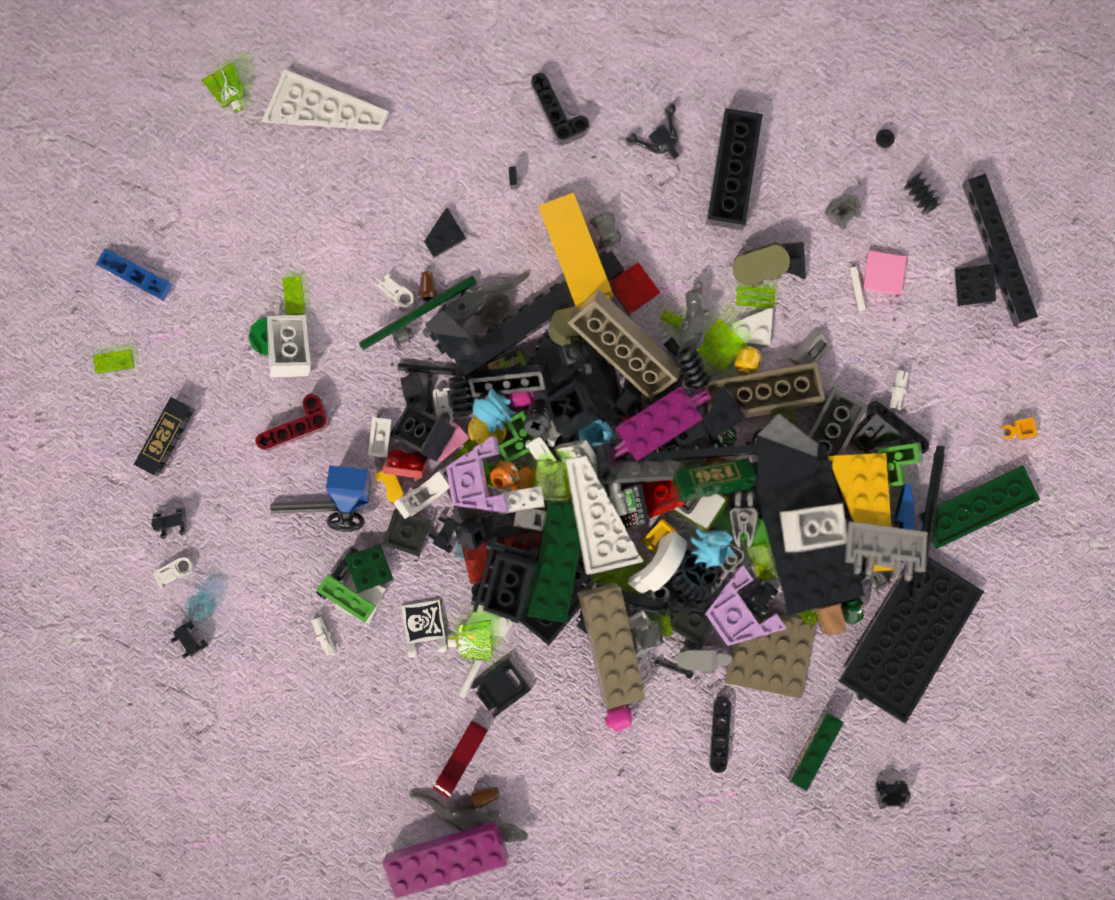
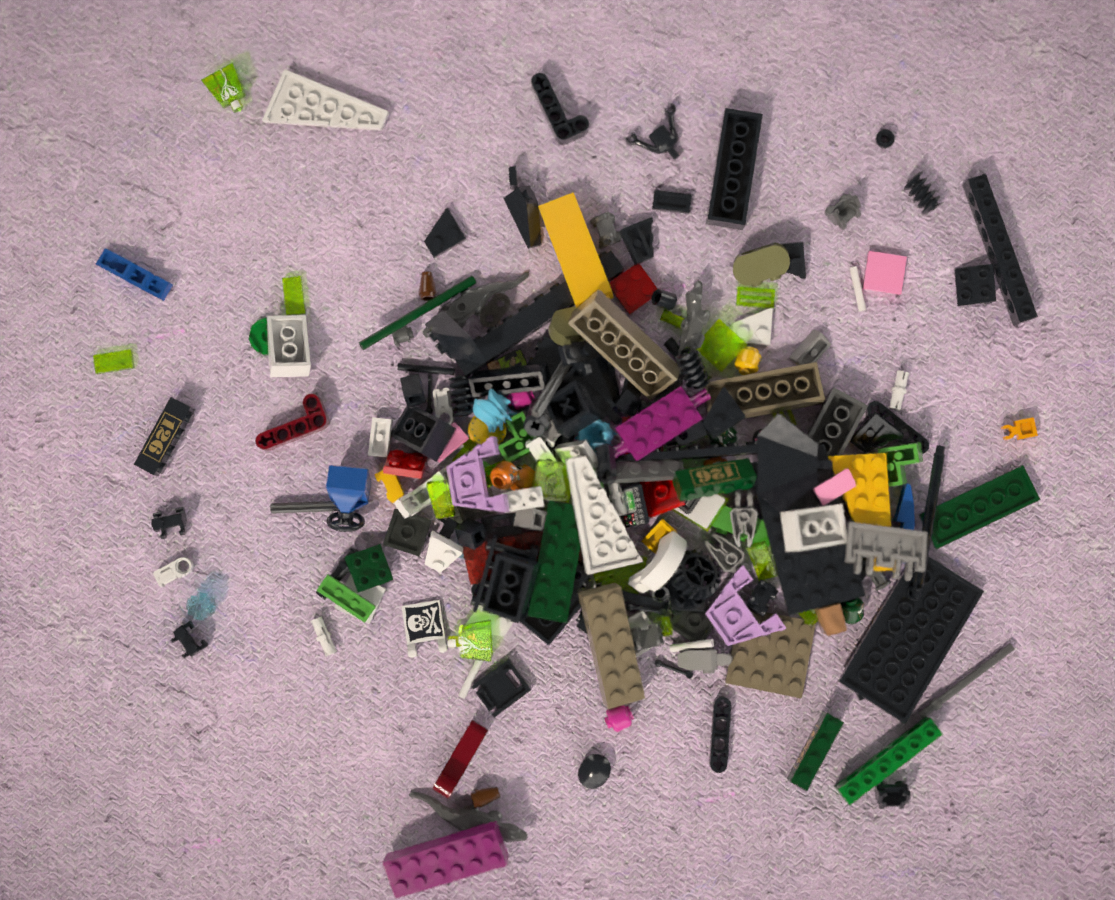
(395, 291): white piece -> none
(440, 499): none -> clear neon green tile
(441, 552): none -> white wing
(525, 213): none -> black slope
(549, 390): none -> dark grey axle
(594, 771): none -> black hat
(639, 240): none -> black wing
(664, 299): none -> black beam
(671, 202): none -> black tile
(692, 645): none -> white piece
(712, 547): medium azure hair -> none
(834, 487): none -> bright pink slope
(888, 760): none -> green brick
(936, 703): none -> dark grey bar

